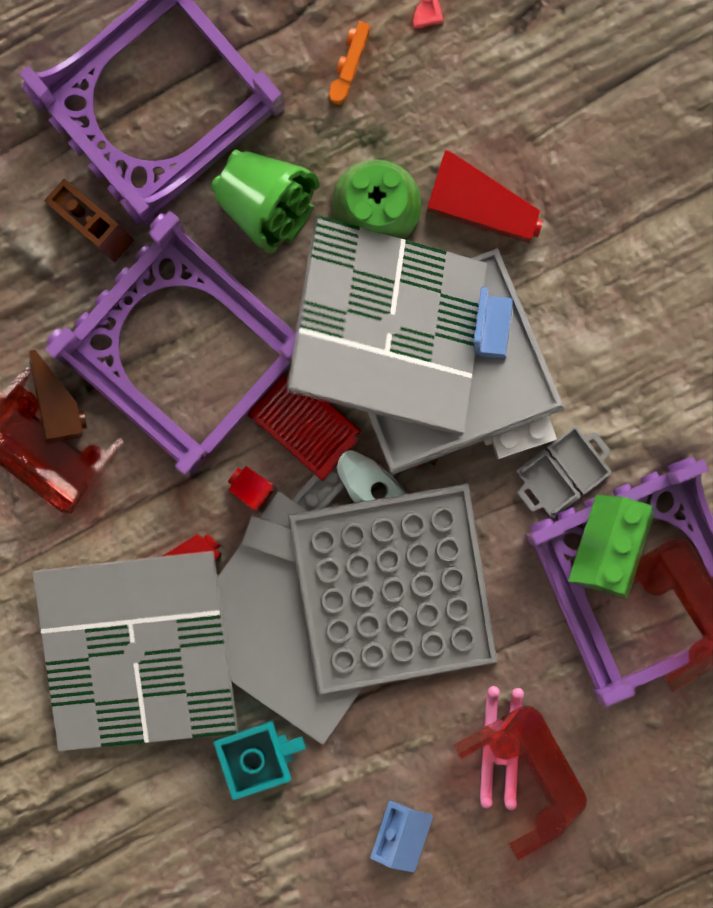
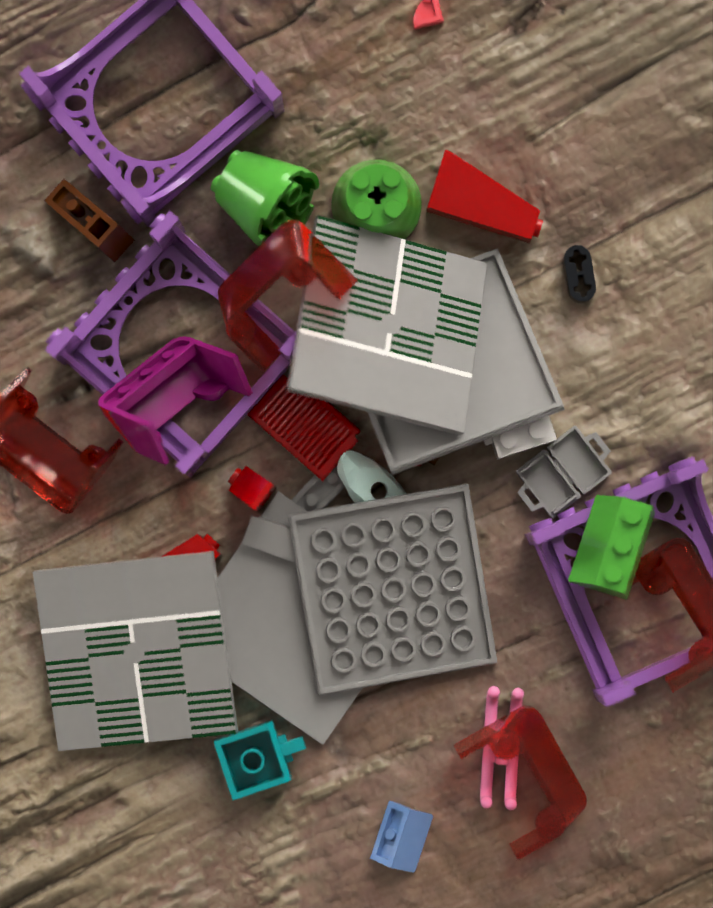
(56, 406): reddish brown slope -> none
(167, 385): none -> magenta windscreen
(287, 252): none -> clear red windscreen
(348, 65): orange hinge -> none
(492, 325): medium blue panel -> none
(586, 272): none -> black beam

